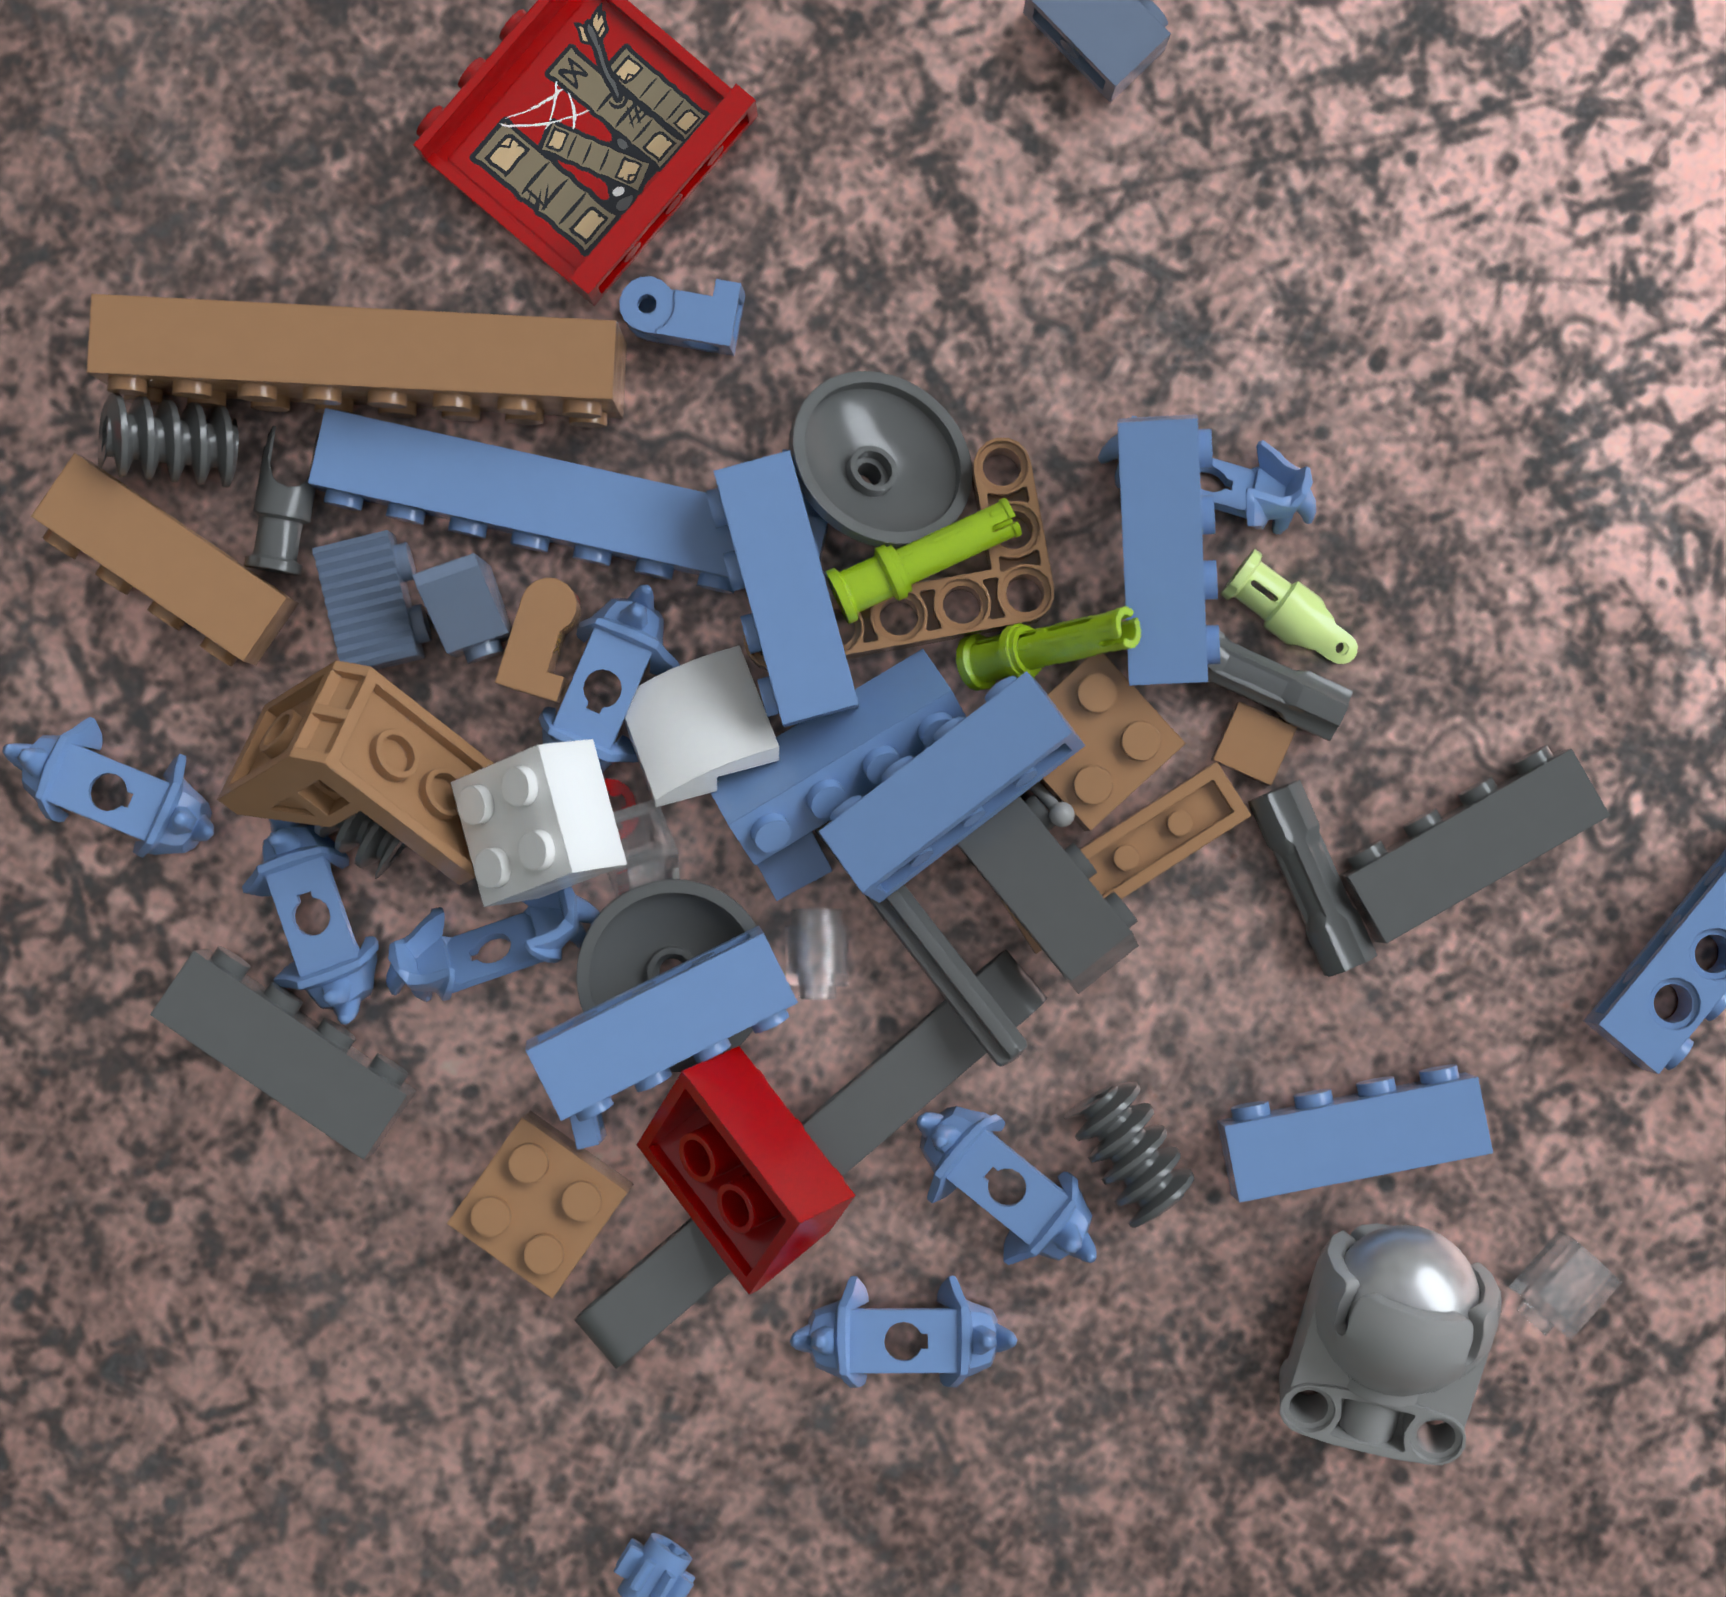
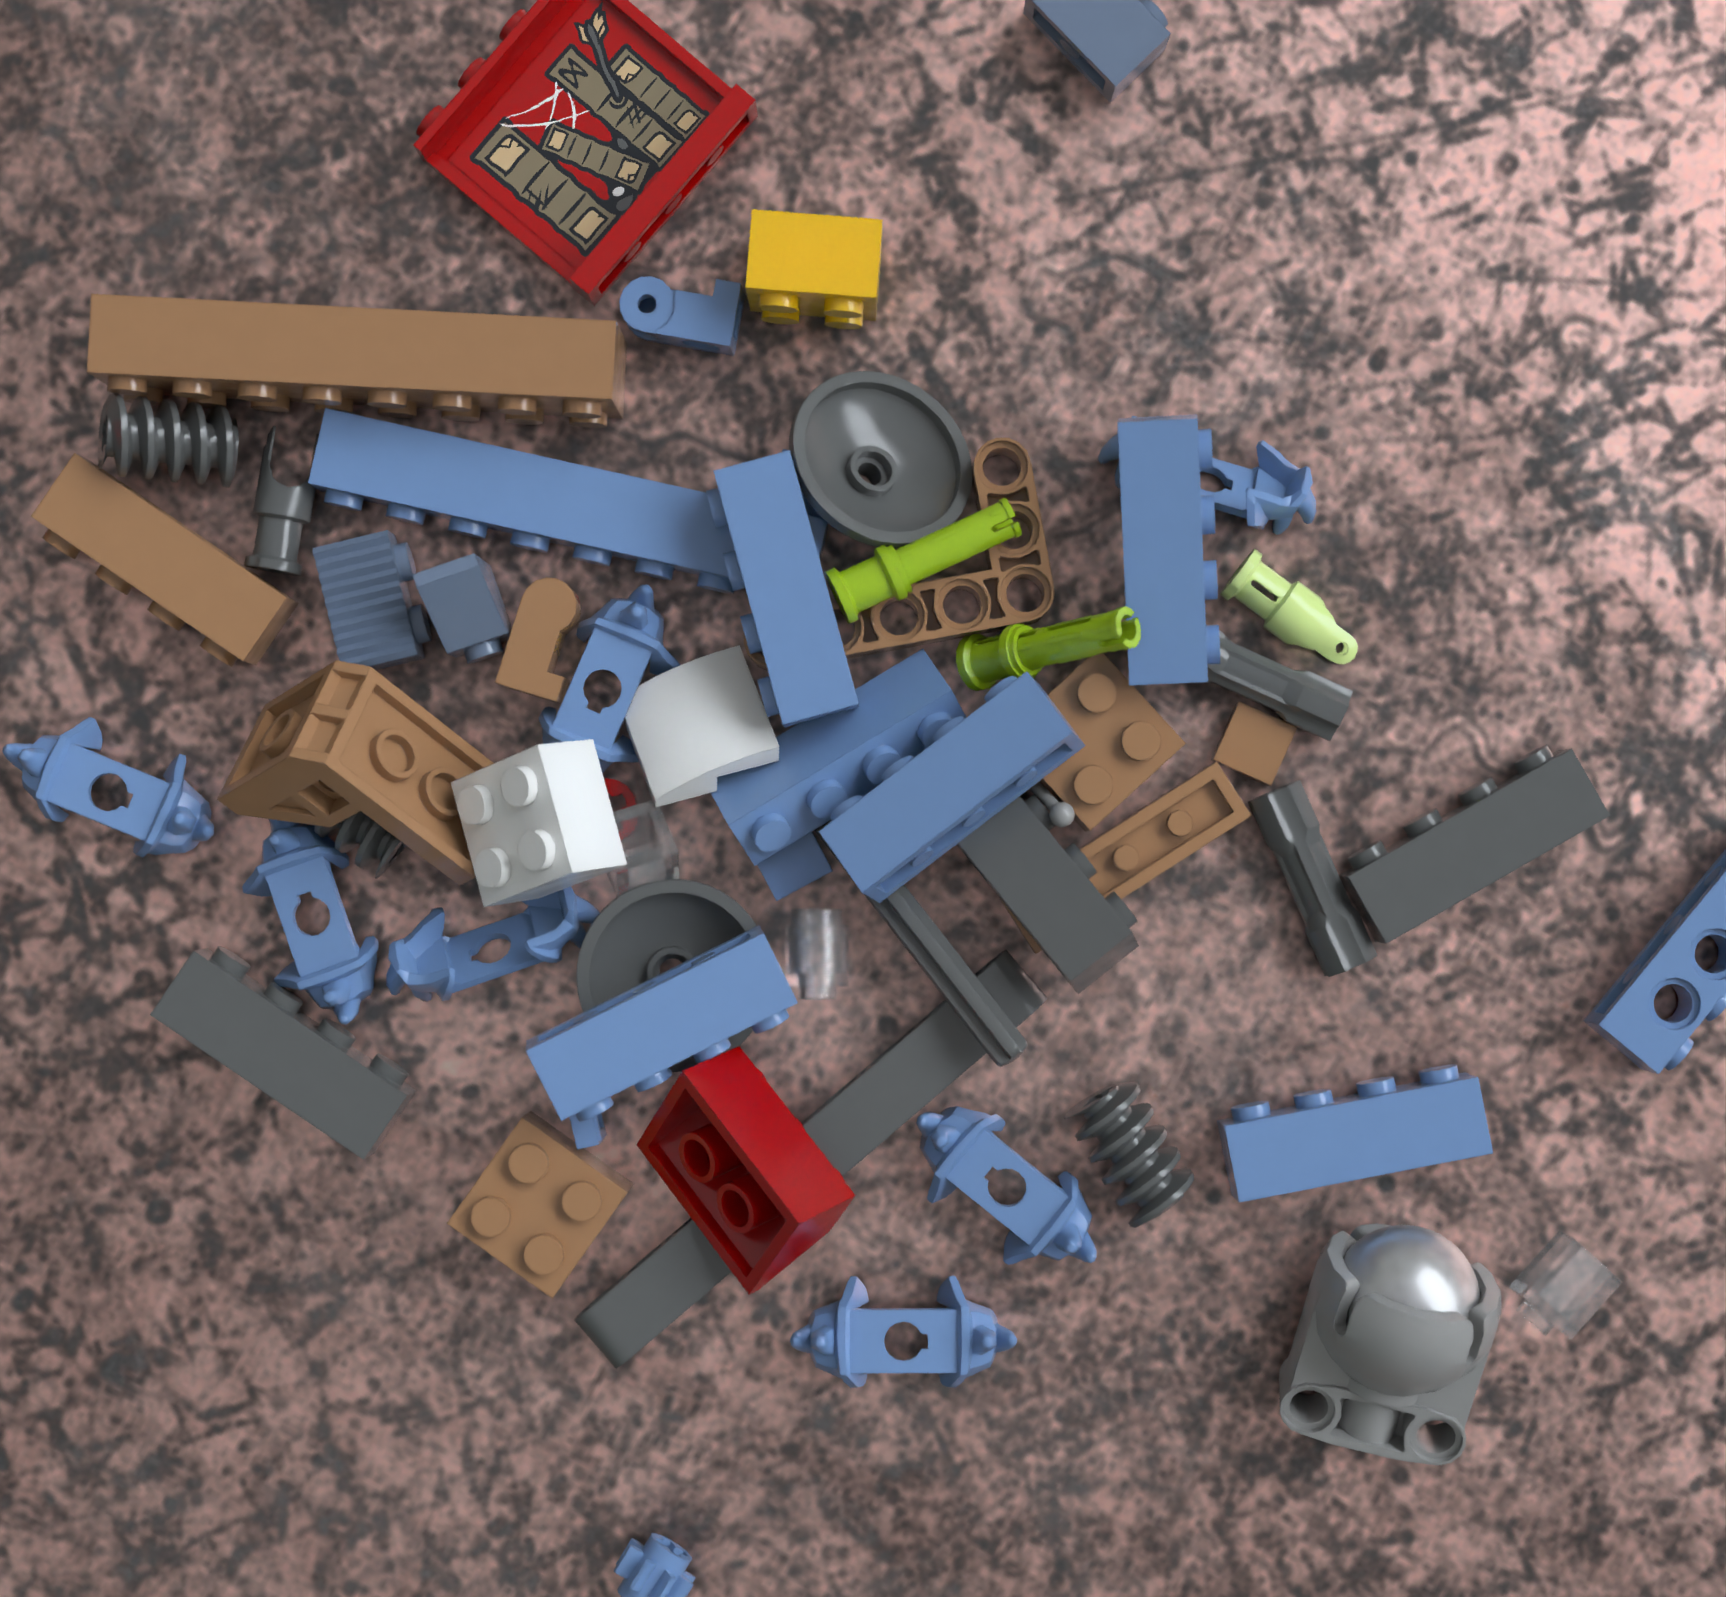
(813, 267): none -> yellow brick

